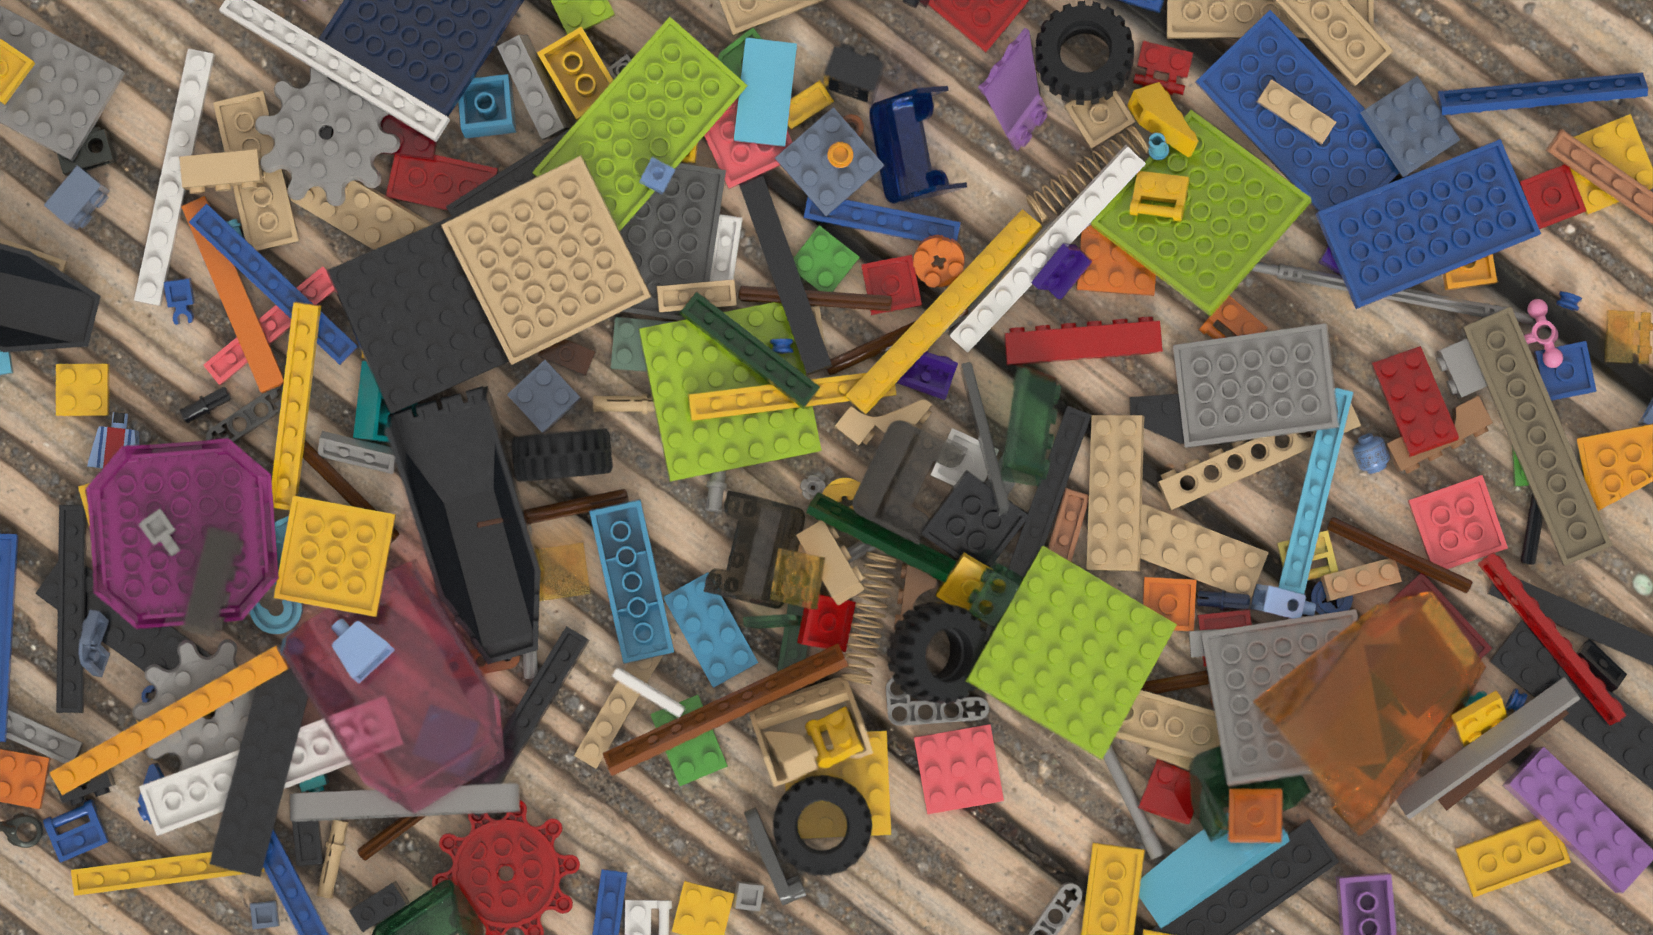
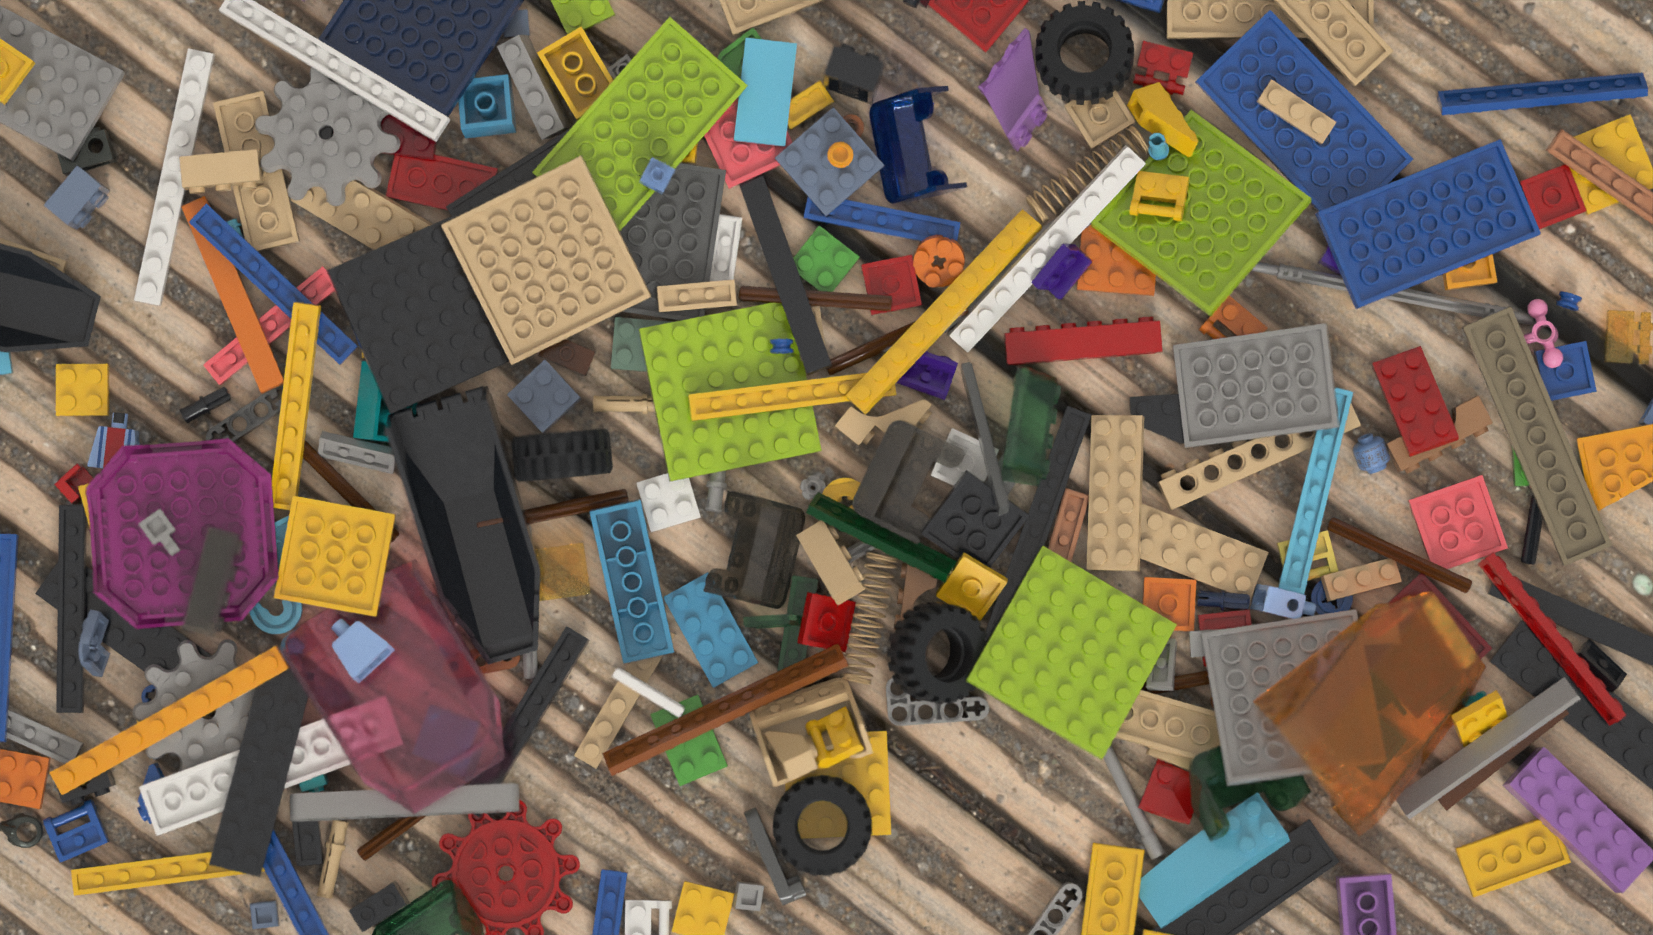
(69, 483): none -> red panel
(180, 295): blue plate -> none
(518, 25): none -> sand blue tile
(667, 502): none -> white plate
(750, 350): dark green plate -> none
(797, 578): clear yellow plate -> none
(958, 769): coral plate -> none
(998, 595): clear green brick -> none
(1164, 669): none -> light grey plate
(1255, 815): orange plate -> none
(1410, 126): sand blue plate -> none
(1461, 369): light grey brick -> none
(1516, 700): blue bush -> none

